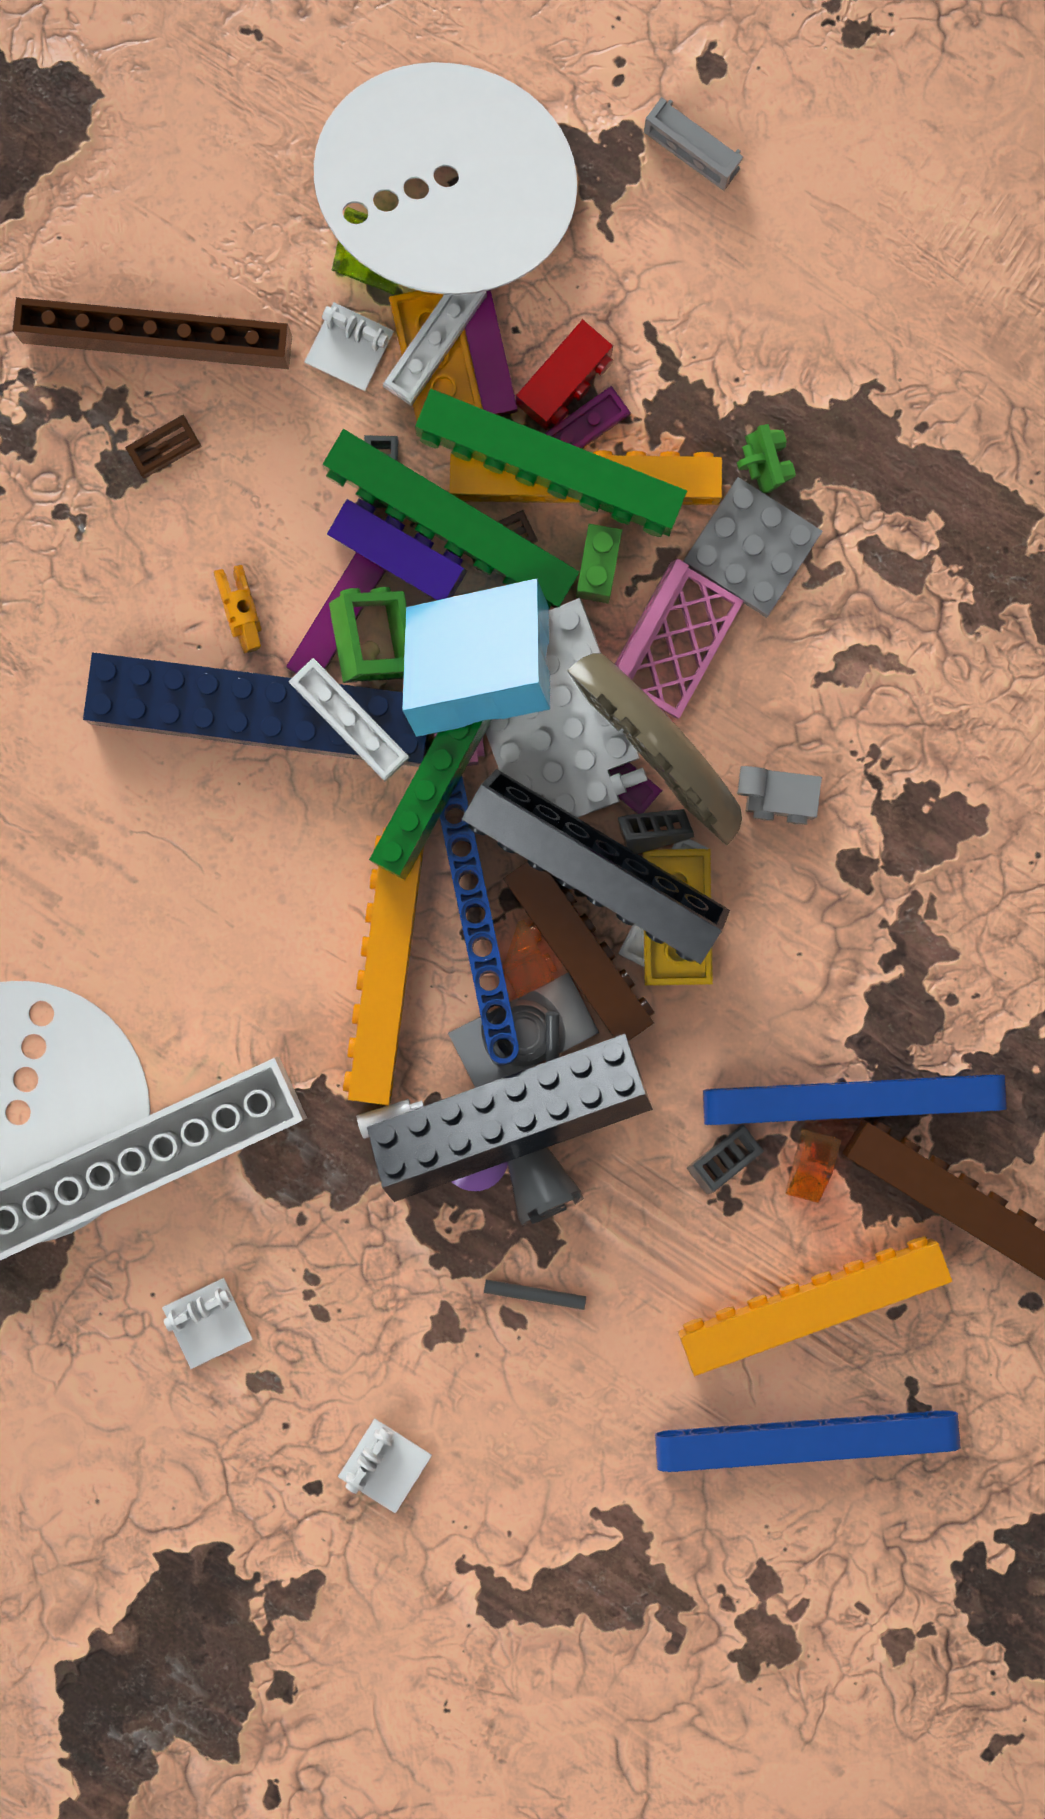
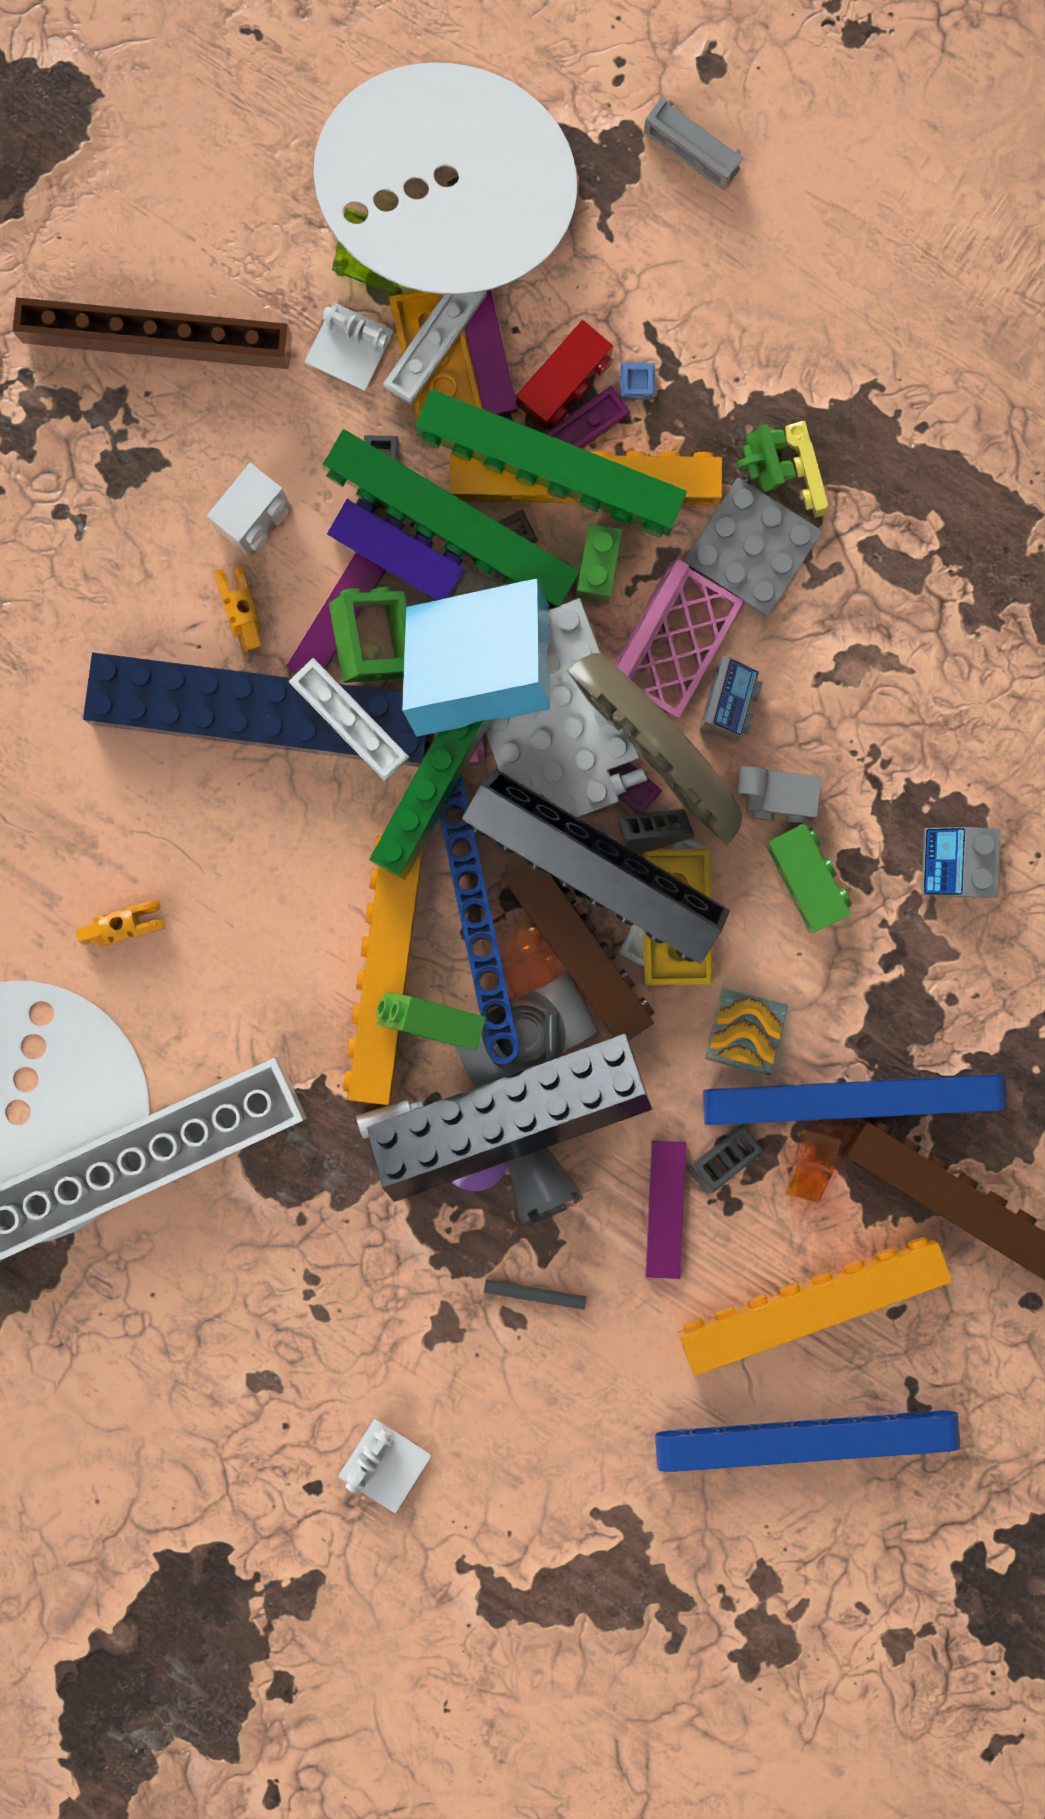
(105, 927): none -> light orange hinge
(168, 458): reddish brown tile -> none
(206, 1323): white hinge -> none
(249, 509): none -> white brick
(430, 1020): none -> bright green window
(637, 381): none -> medium blue tile
(665, 1209): none -> magenta tile
(730, 699): none -> slope
(746, 1032): none -> slope
(806, 465): none -> light yellow hinge
(809, 878): none -> bright green brick
(961, 862): none -> slope

